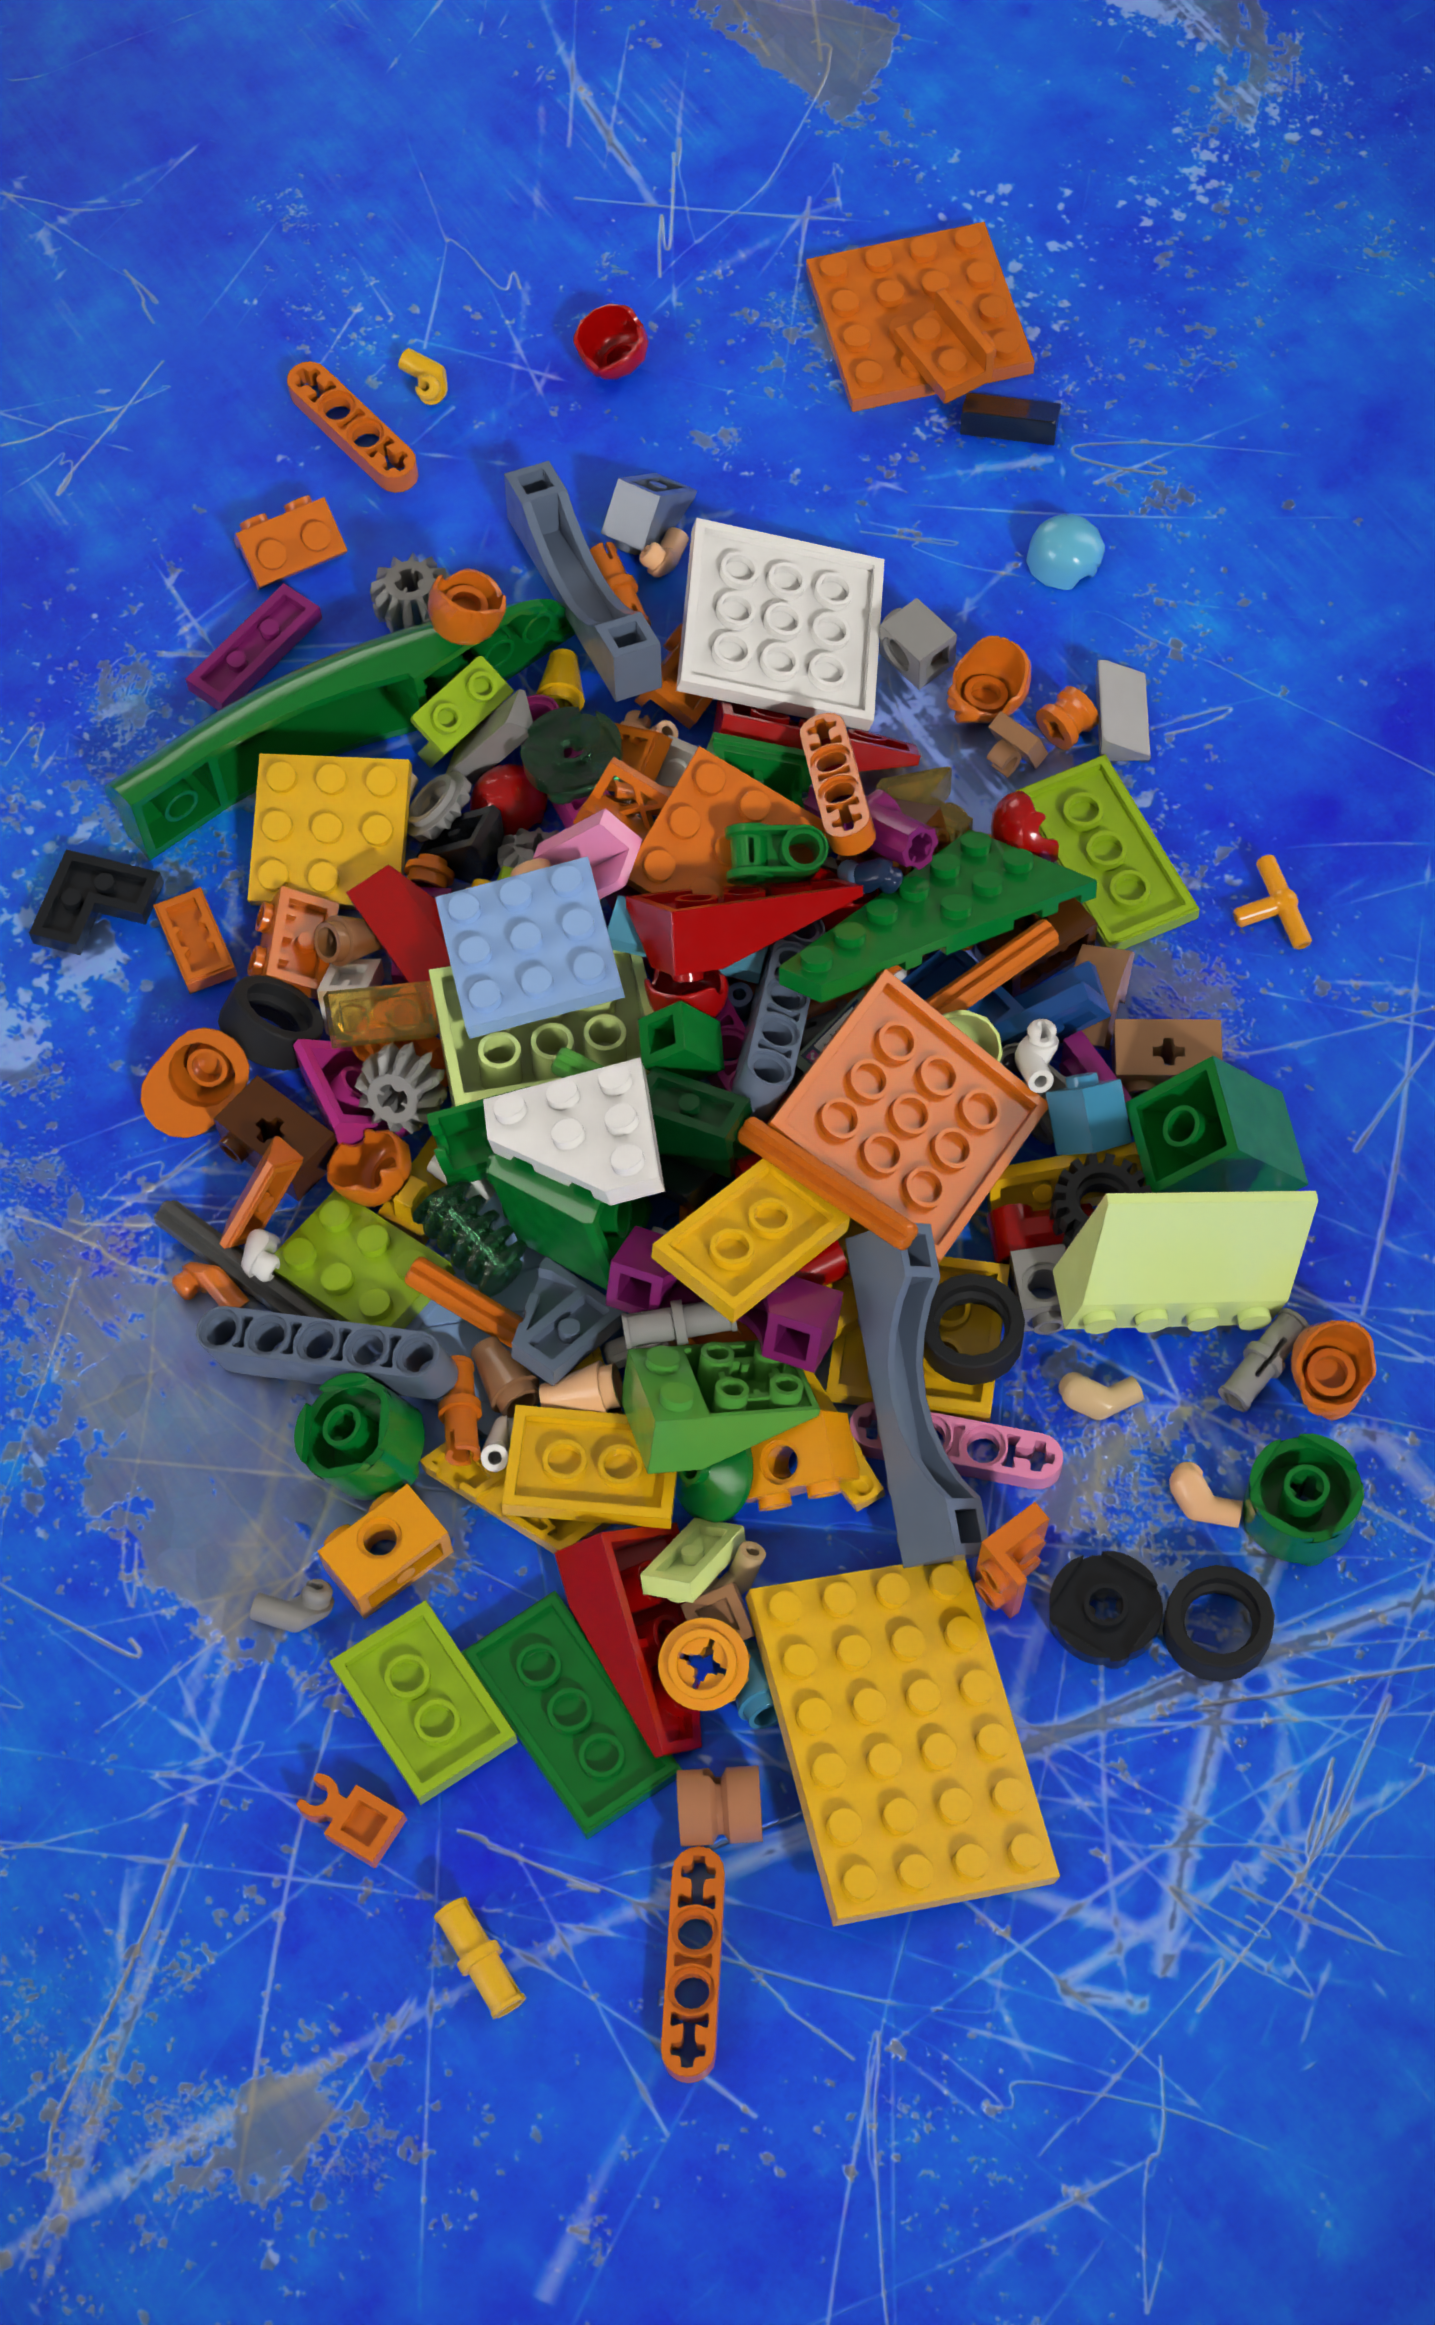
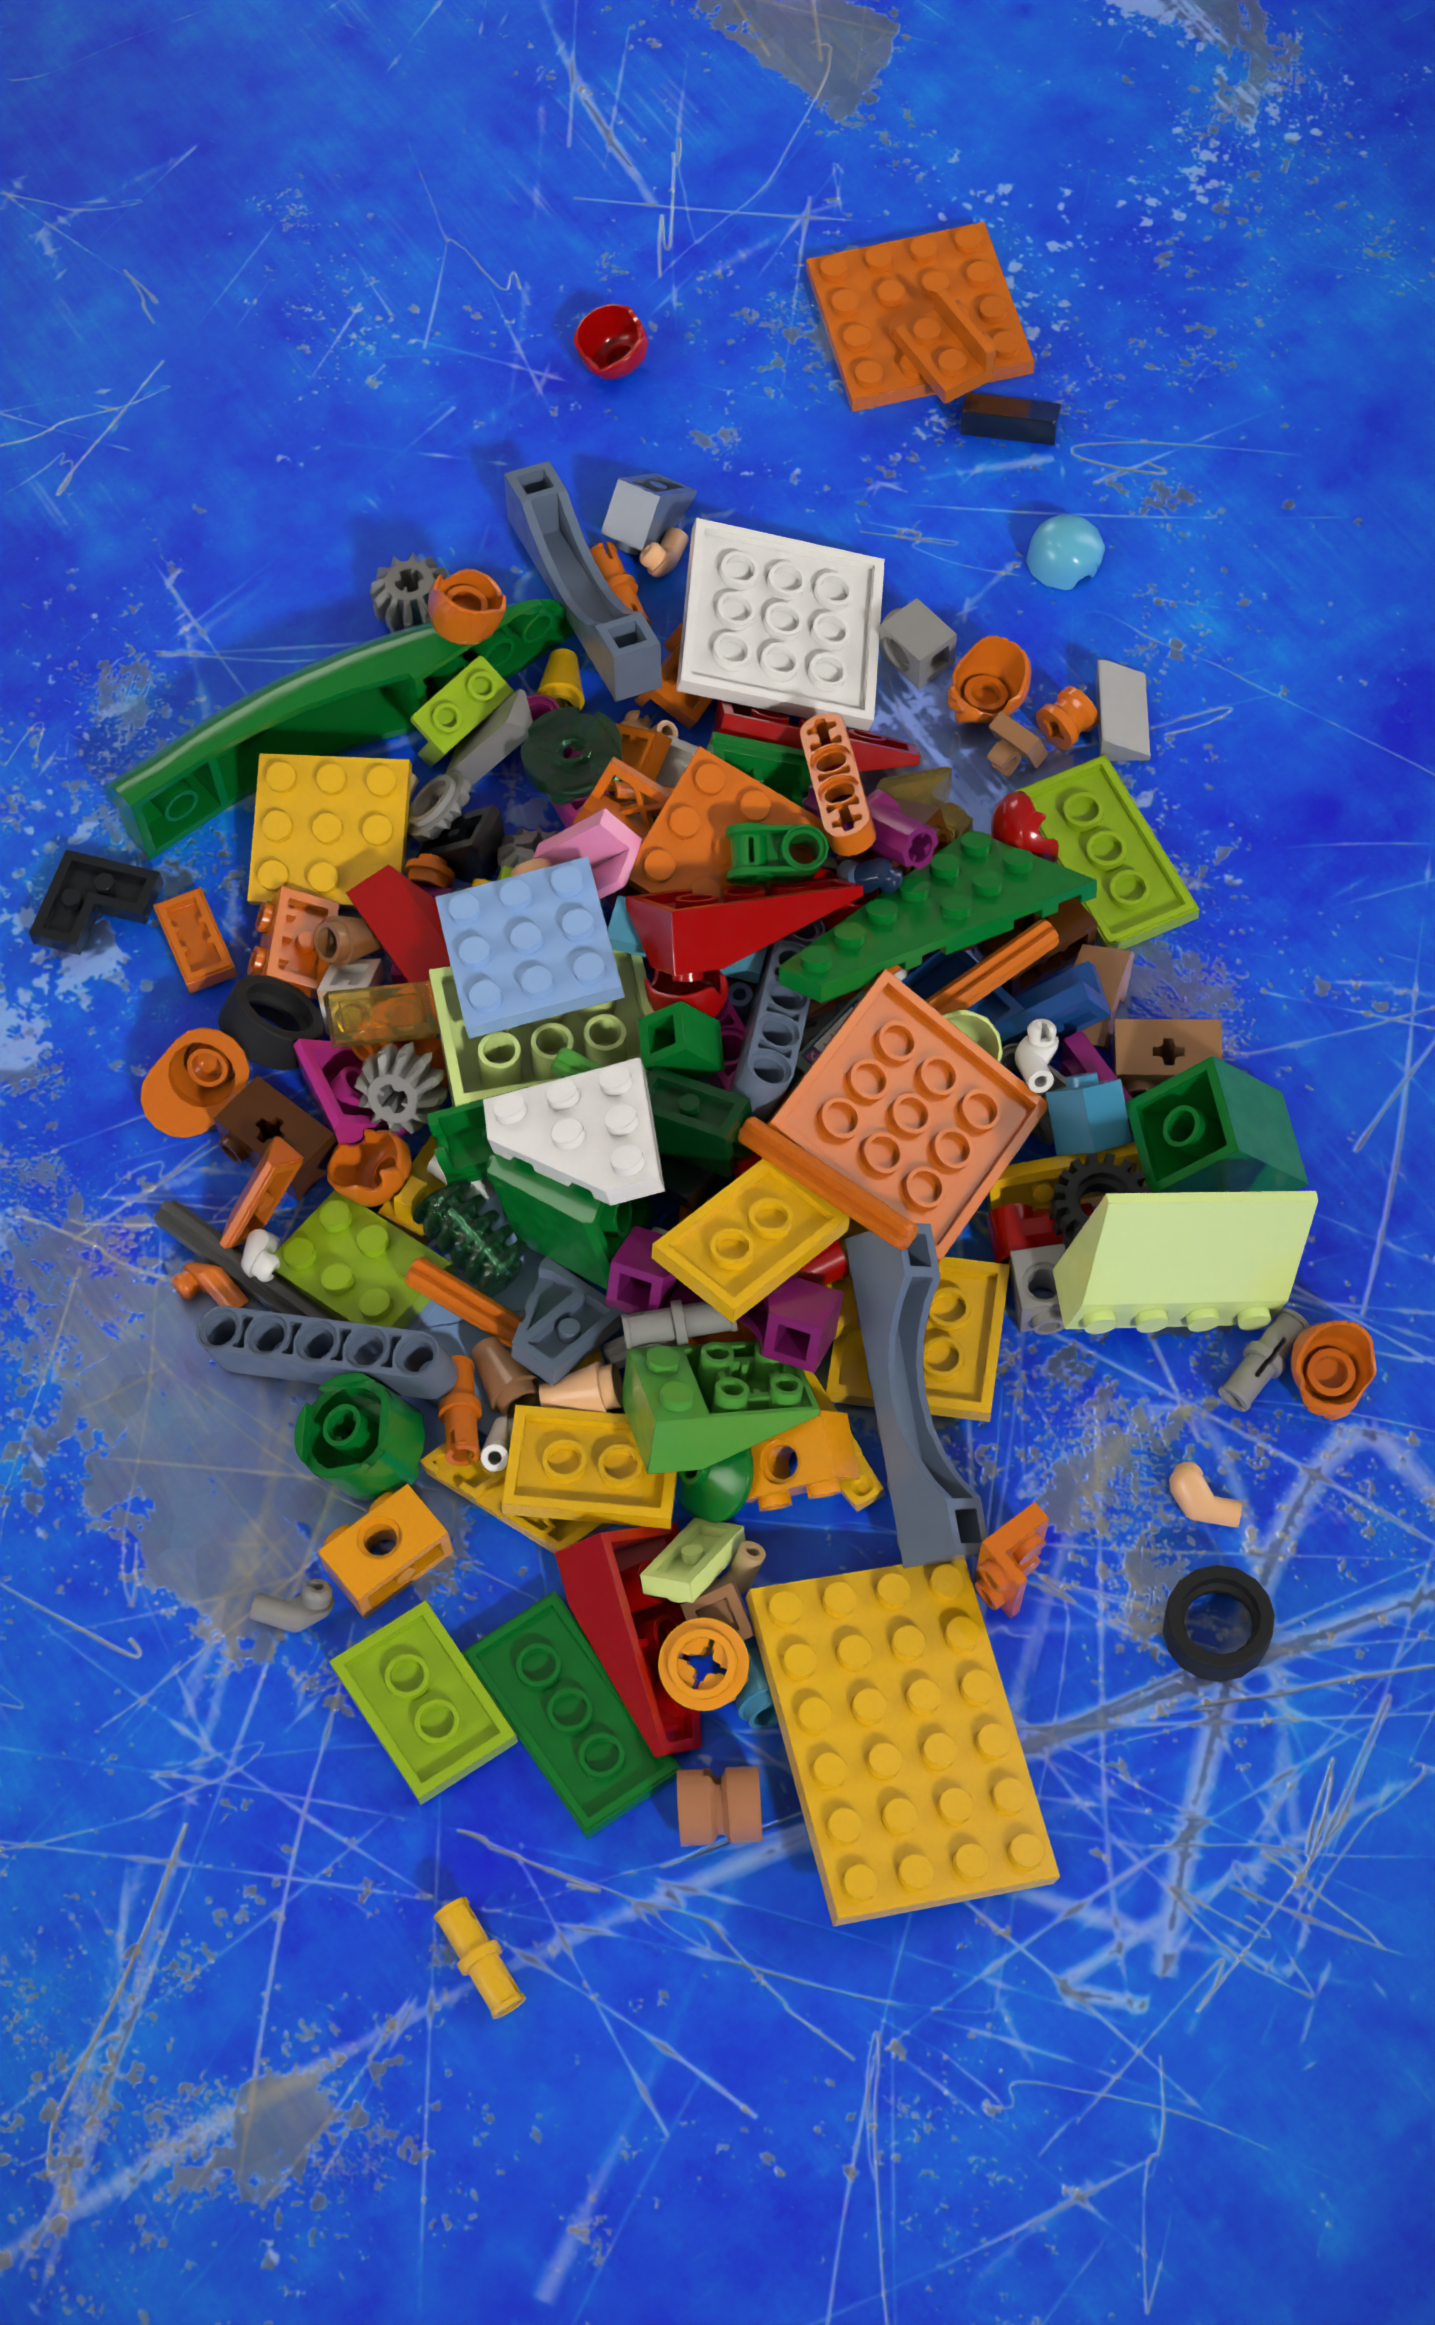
(254, 648): magenta plate -> none
(290, 541): orange bracket -> none
(355, 424): orange beam -> none
(358, 1823): orange plate -> none
(430, 375): yellow arm -> none
(512, 794): red hair -> none
(696, 1963): orange beam -> none
(962, 1432): bright pink beam -> none
(982, 1367): black tyre -> none
(1096, 1399): tan arm -> none
(1109, 1640): black plate -> none
(1280, 902): light orange piece -> none
(1296, 1528): green brick -> none

